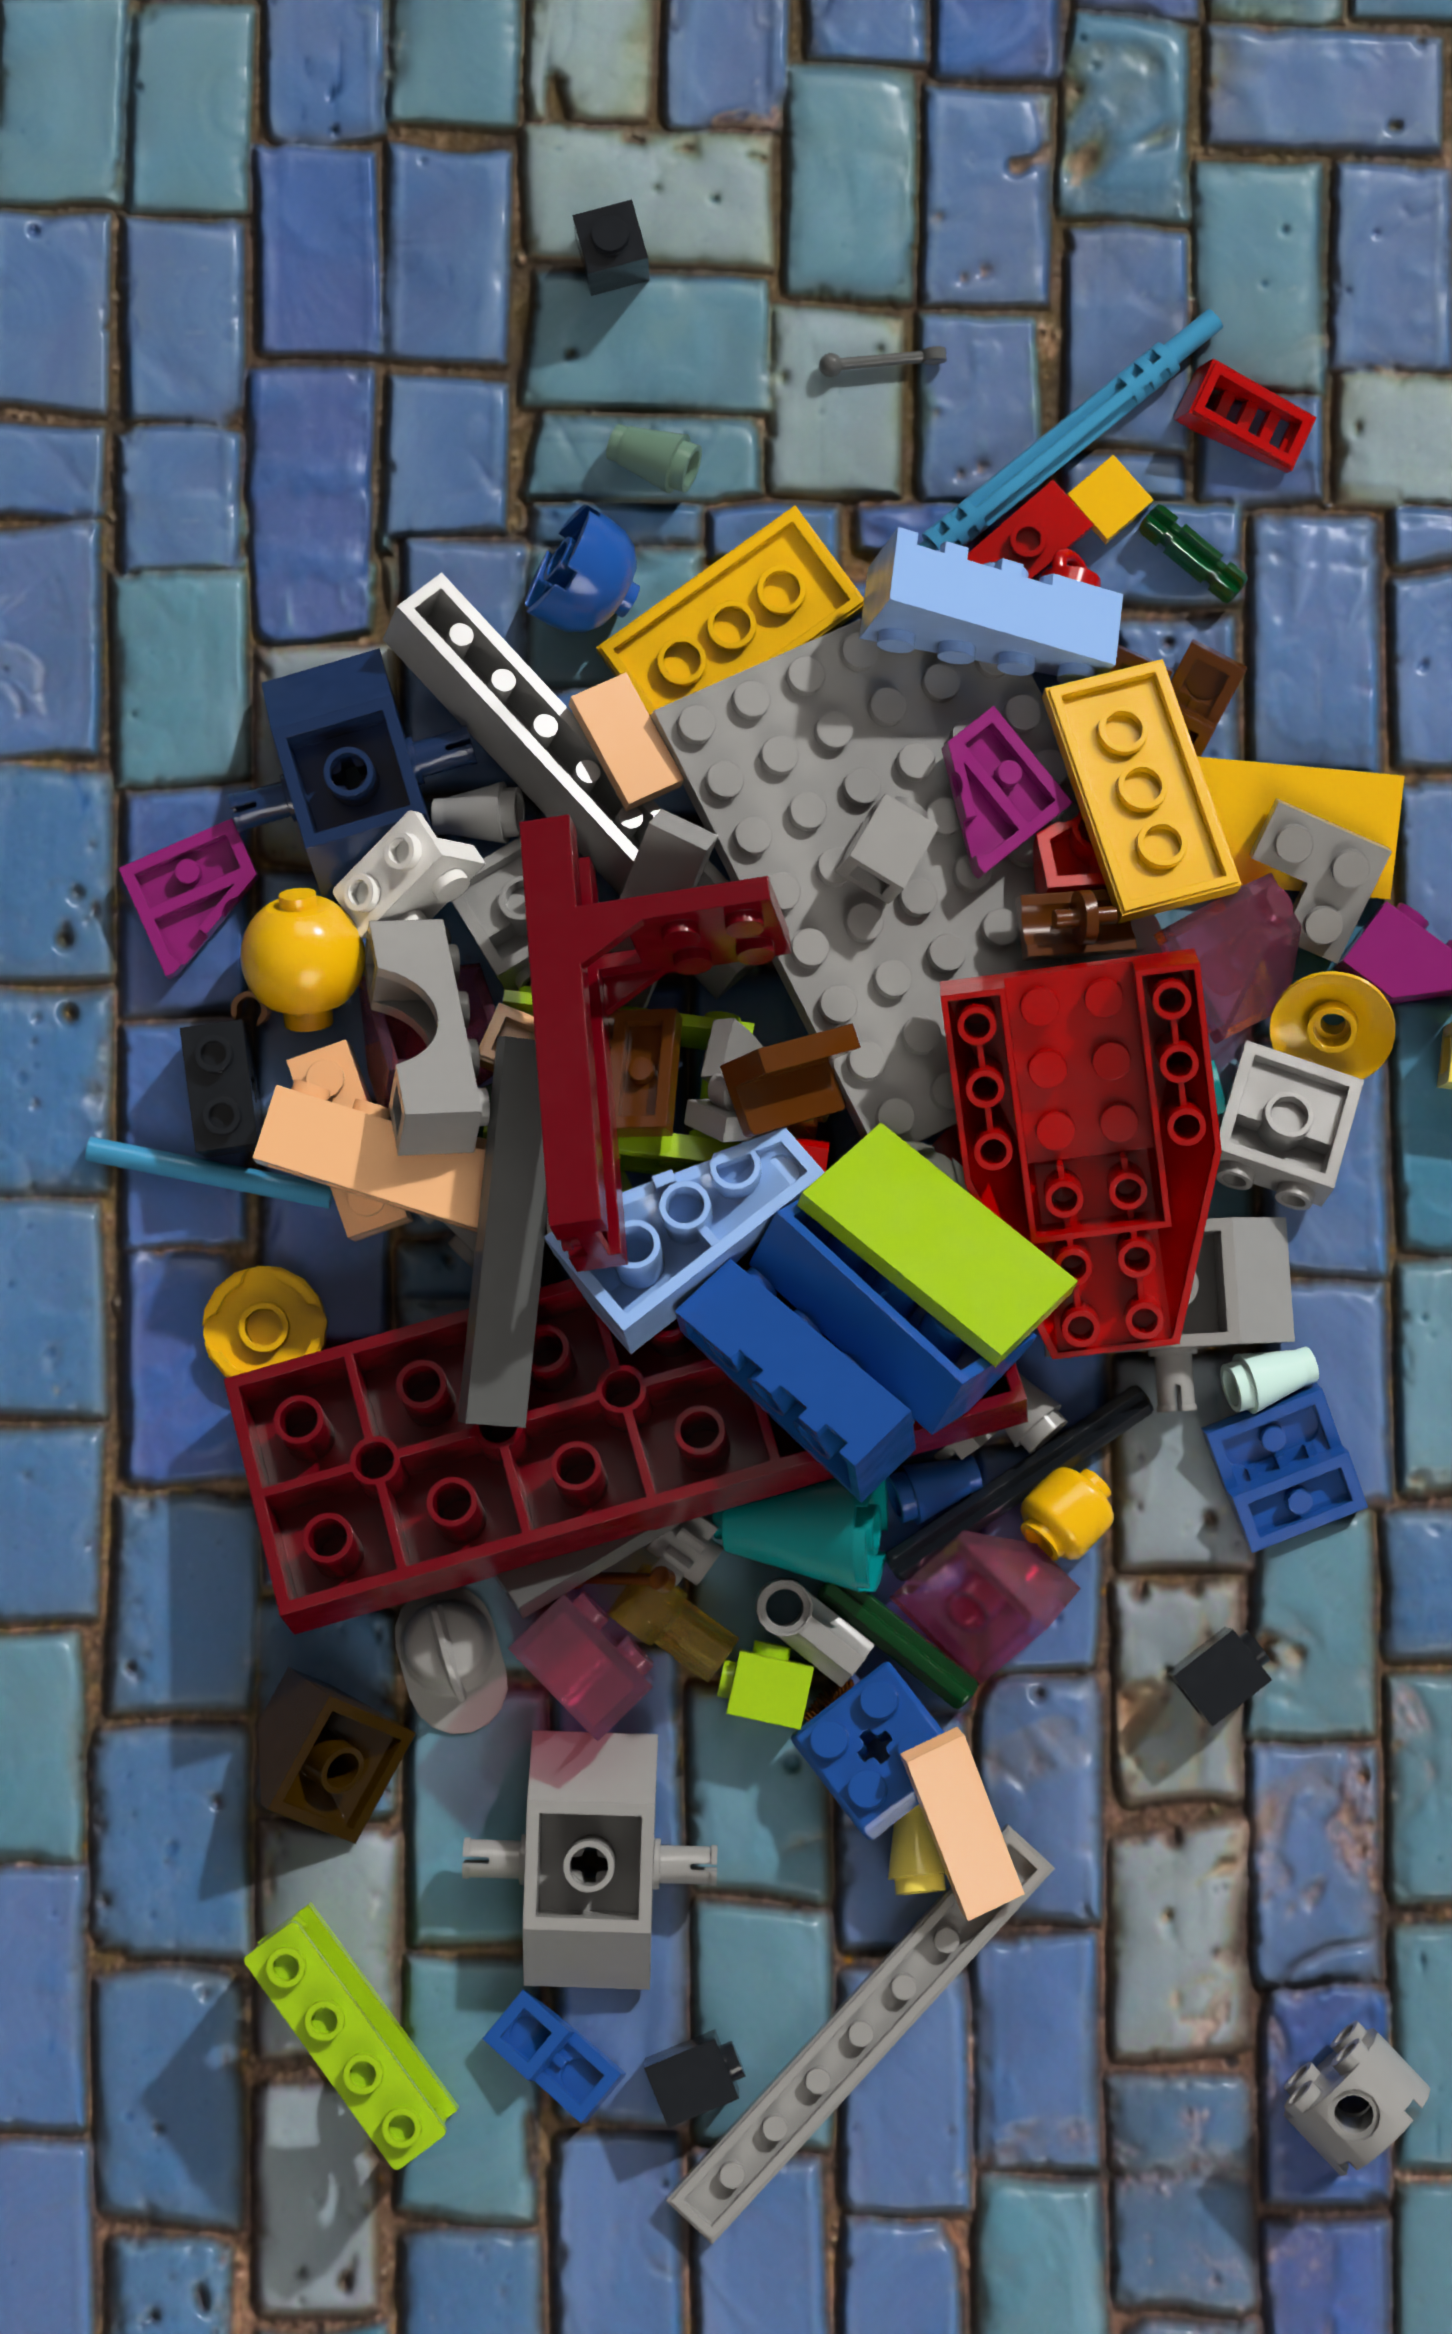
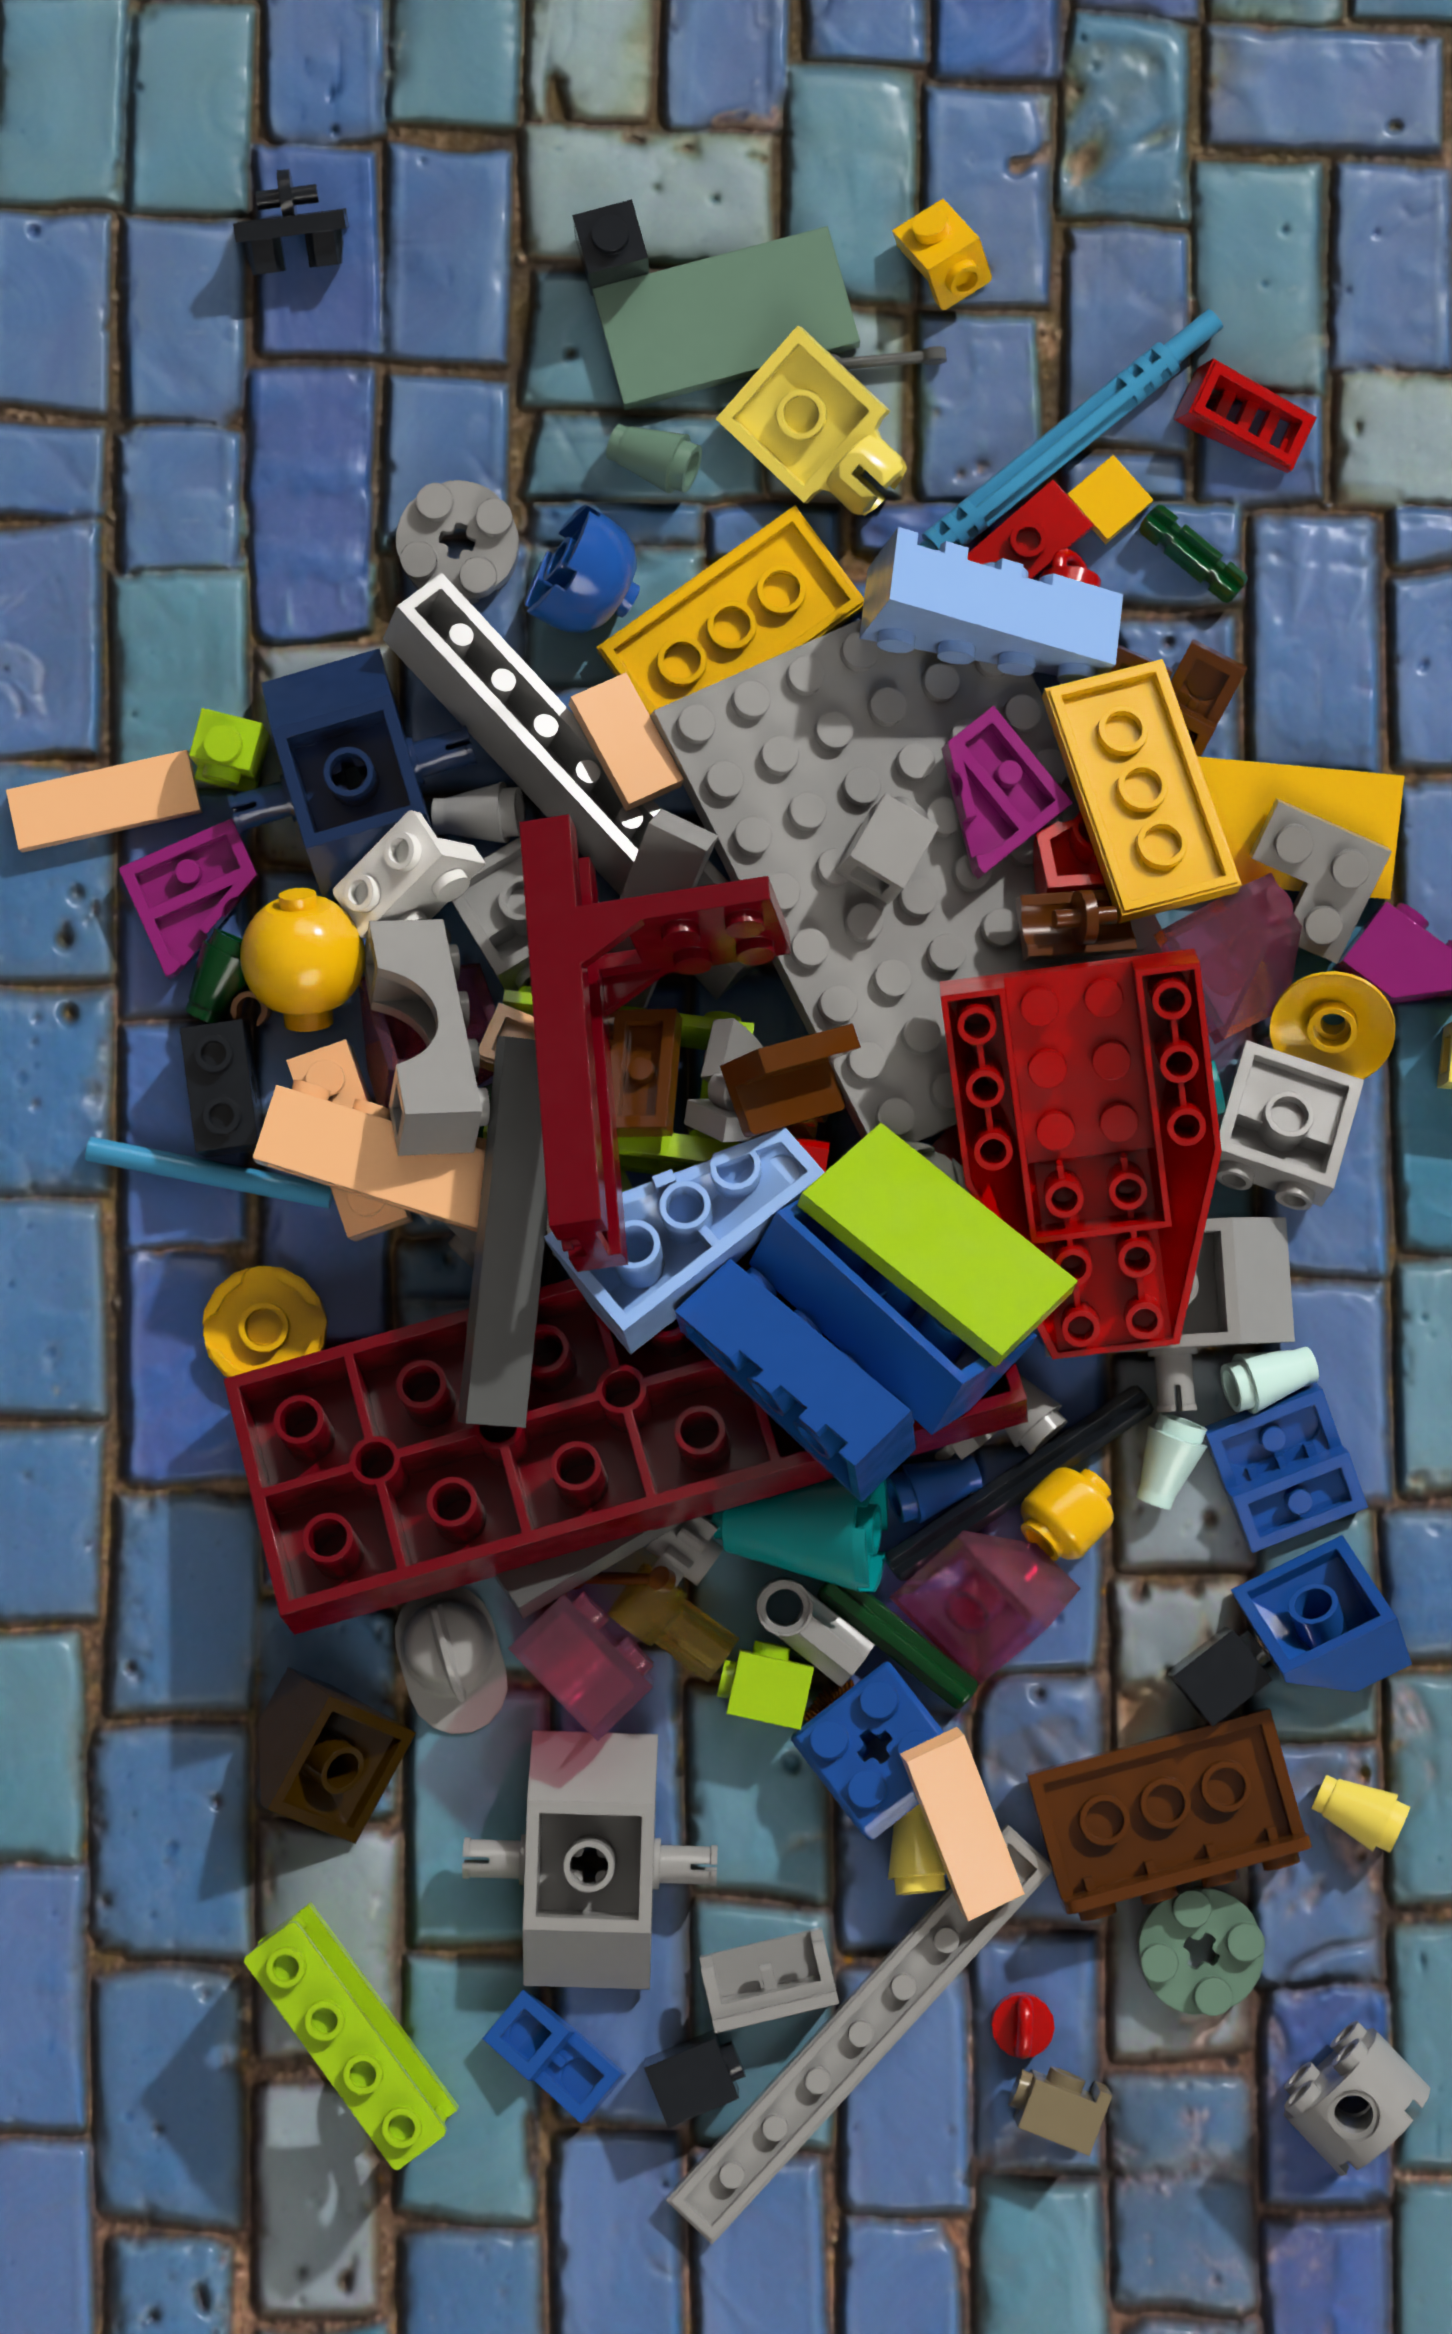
(104, 801): none -> light nougat tile
(216, 977): none -> dark green cone
(229, 750): none -> lime brick
(264, 236): none -> black hips
(453, 506): none -> light grey plate
(722, 316): none -> sand green tile
(768, 1980): none -> light grey hinge
(815, 426): none -> light yellow plate
(944, 253): none -> yellow bracket
(1022, 2025): none -> red tile
(1059, 2107): none -> dark tan brick
(1168, 1814): none -> reddish brown bracket
(1169, 1458): none -> light aqua cone
(1209, 1986): none -> sand green plate
(1324, 1620): none -> blue slope
(1362, 1812): none -> light yellow cone

